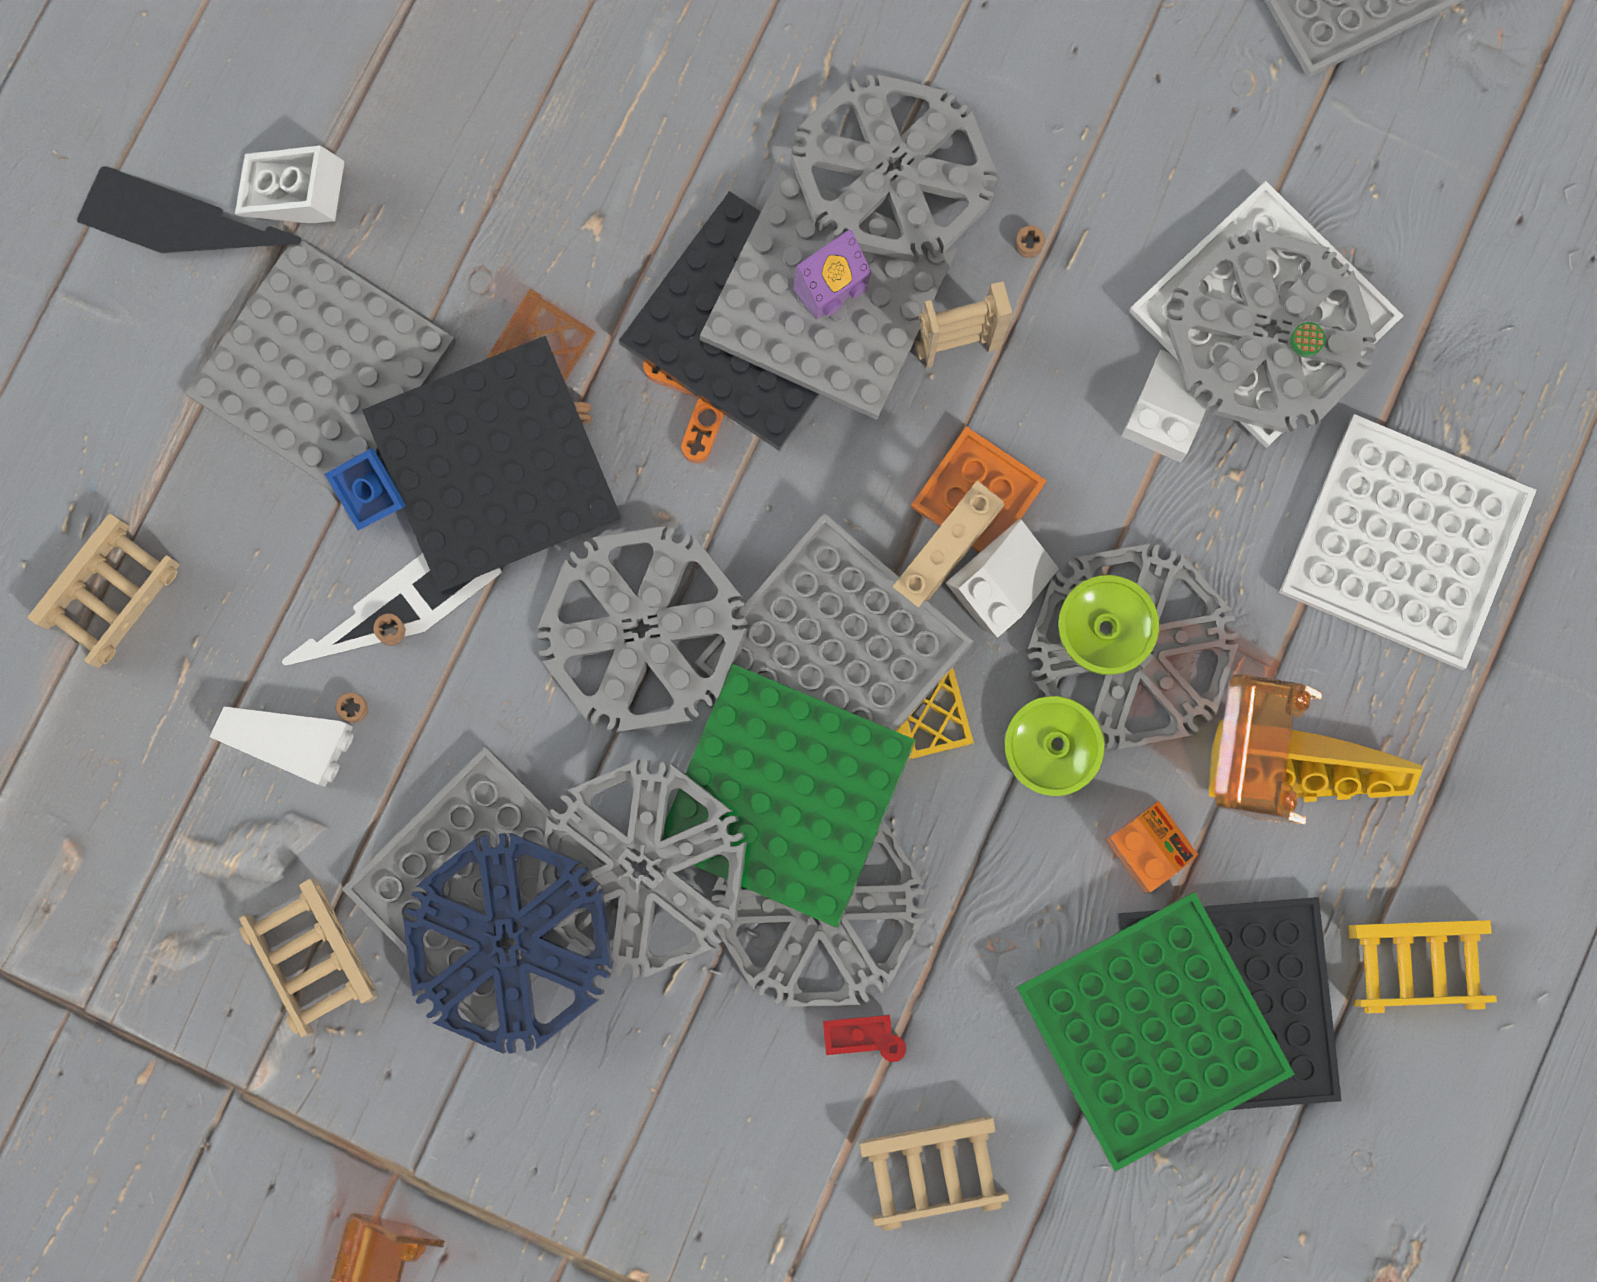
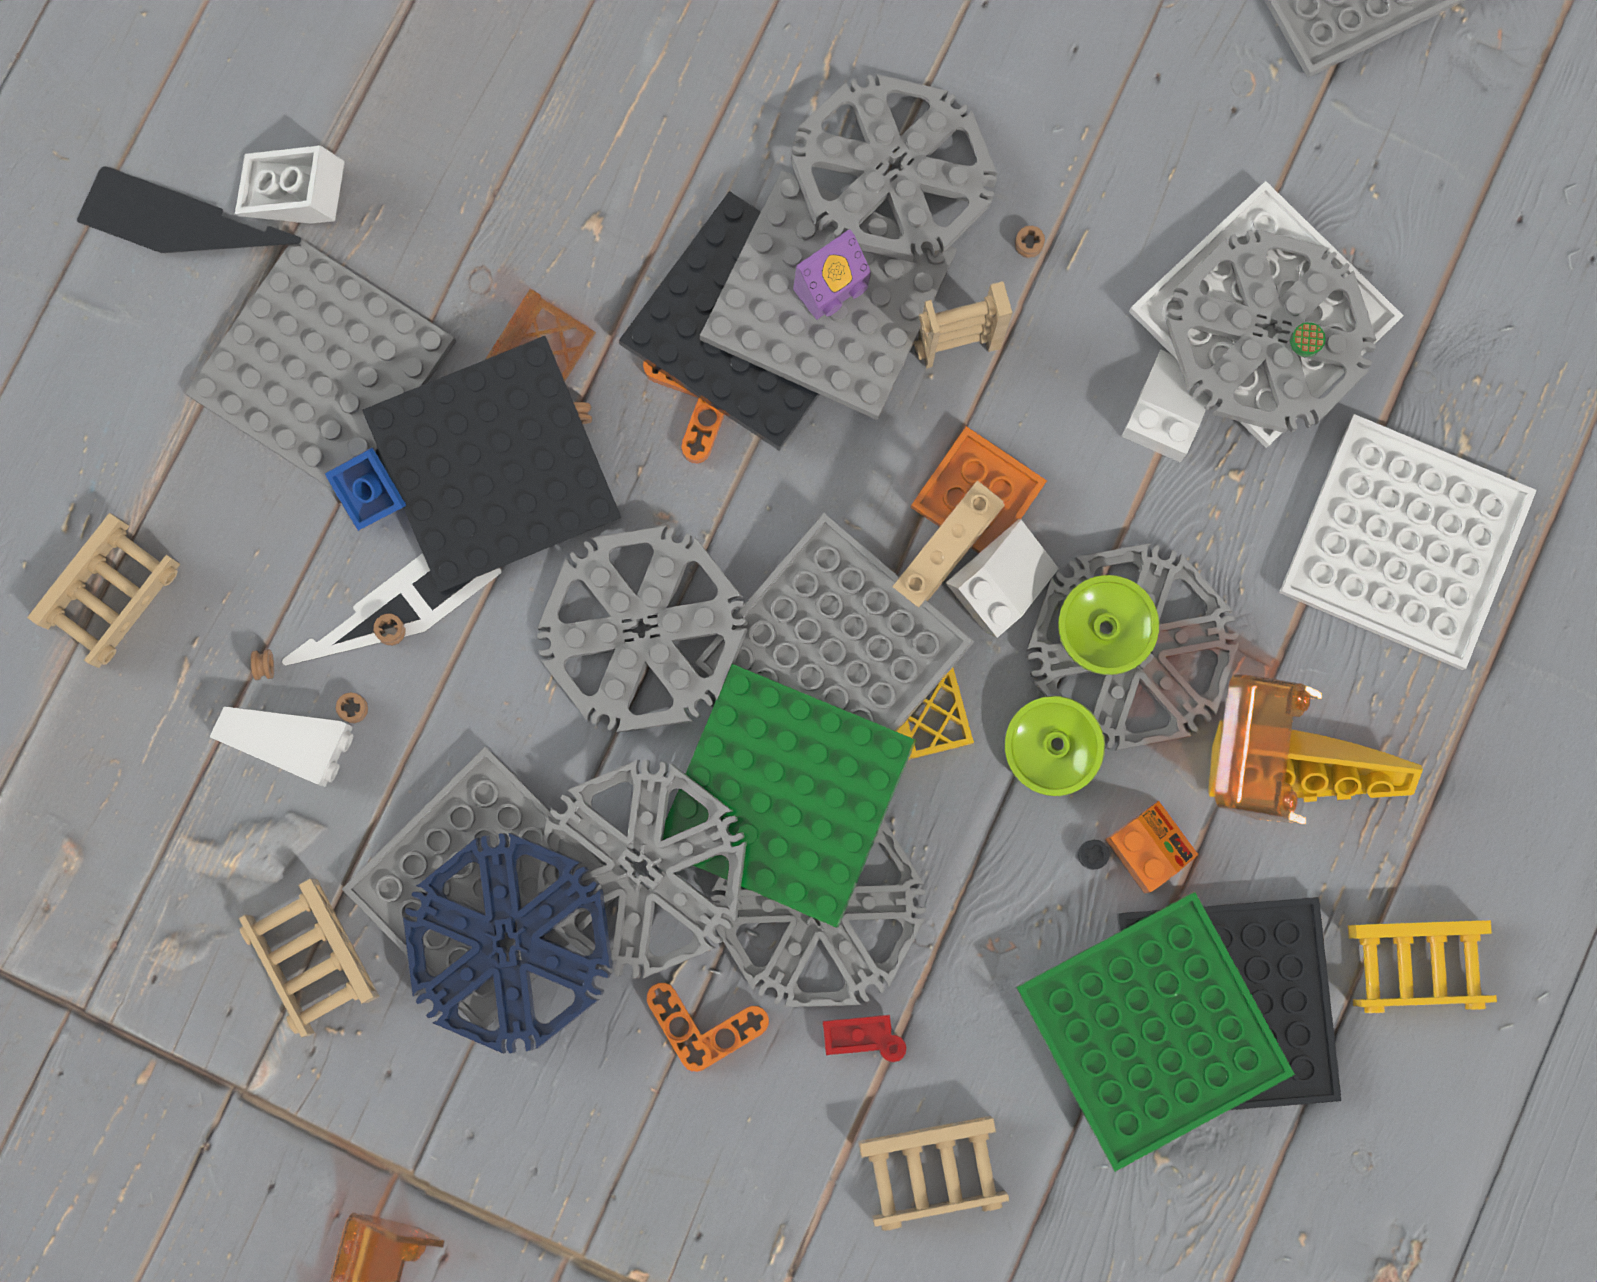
(262, 664): none -> medium nougat bush
(707, 1040): none -> orange beam
(1097, 864): none -> black bush

